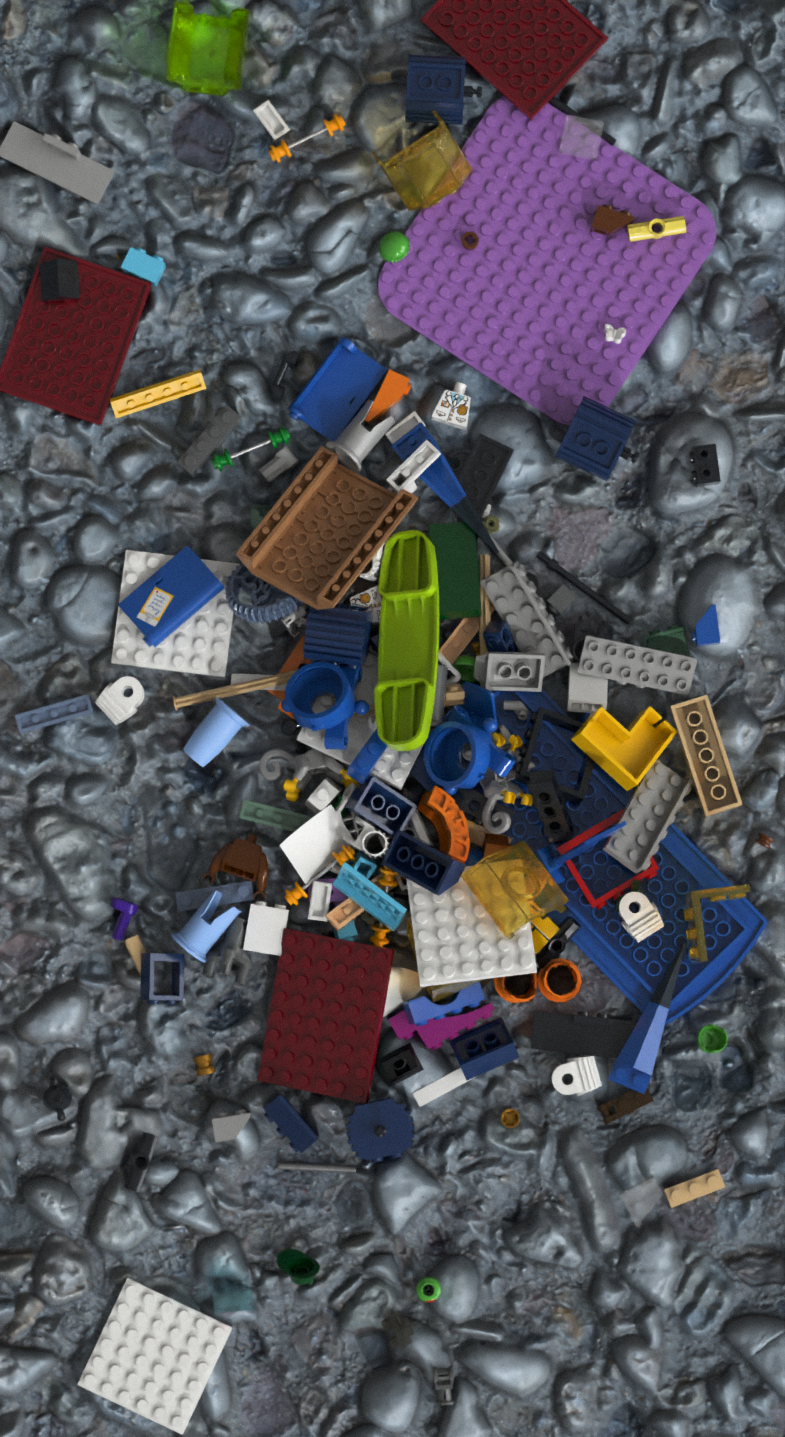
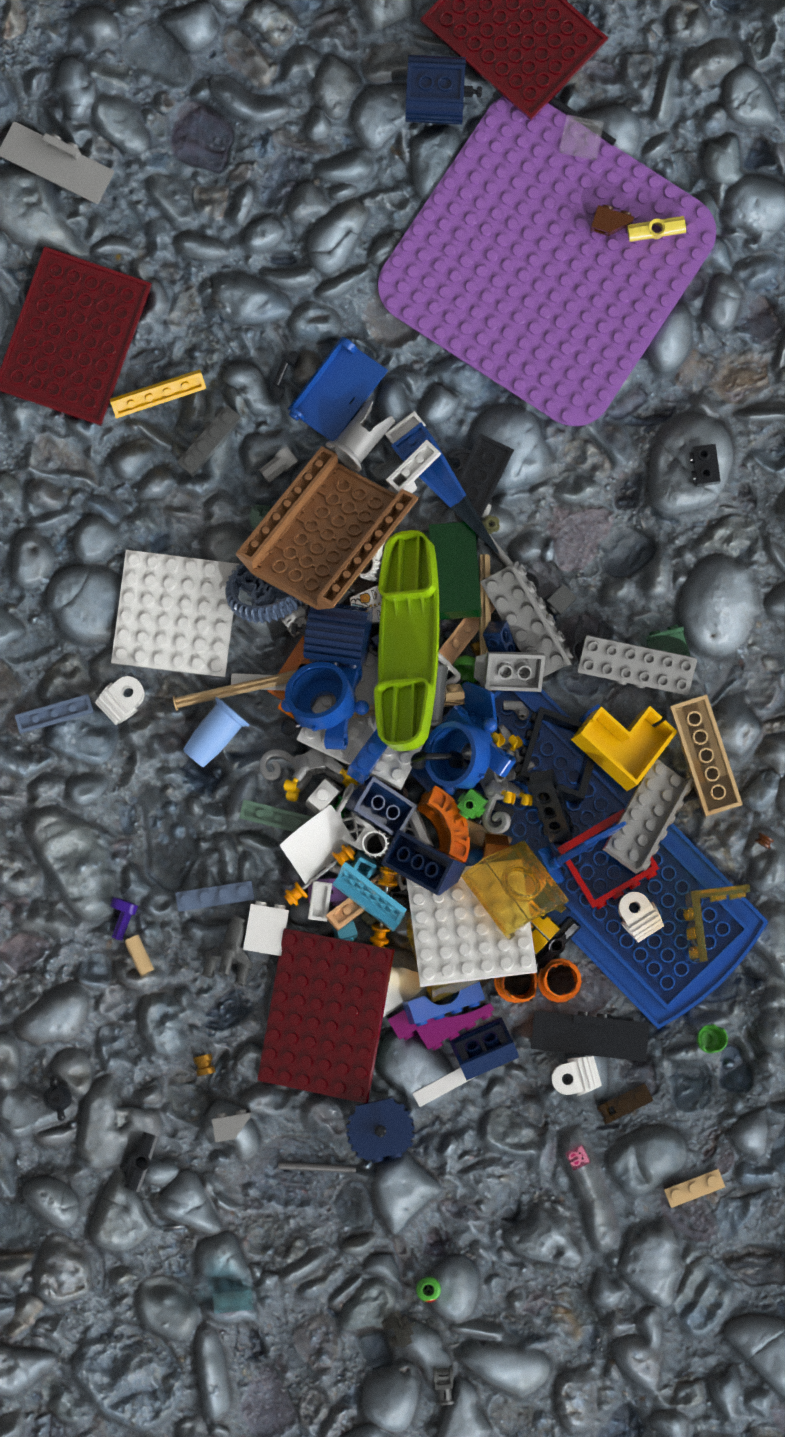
(59, 280): black slope -> none
(143, 266): medium azure brick -> none
(147, 977): dark blue window -> none
(155, 1356): white plate -> none
(171, 596): blue door -> none
(201, 933): light blue piece -> none
(207, 50): clear neon green windscreen -> none
(226, 459): green axle -> none
(243, 860): reddish brown torso -> none
(271, 120): white tile -> none
(290, 1124): dark blue slope -> none
(298, 1266): dark green piece -> none
(329, 126): light orange axle -> none
(390, 393): orange slope -> none
(394, 246): bright green hat -> none
(399, 1064): black slope -> none
(419, 759): none -> black bar
(427, 168): clear yellow windscreen -> none
(453, 407): white torso -> none
(465, 243): reddish brown bush -> none
(478, 801): none -> bright green brick
(510, 1117): pearl gold wheel -> none
(553, 565): black bar -> none
(577, 1157): none -> clear pink tile
(585, 691): white brick -> none
(597, 439): dark blue piece -> none
(614, 334): white piece -> none
(635, 888): piece -> none
(637, 1058): blue plate -> none
(641, 1198): clear wing -> none
(707, 630): blue slope -> none

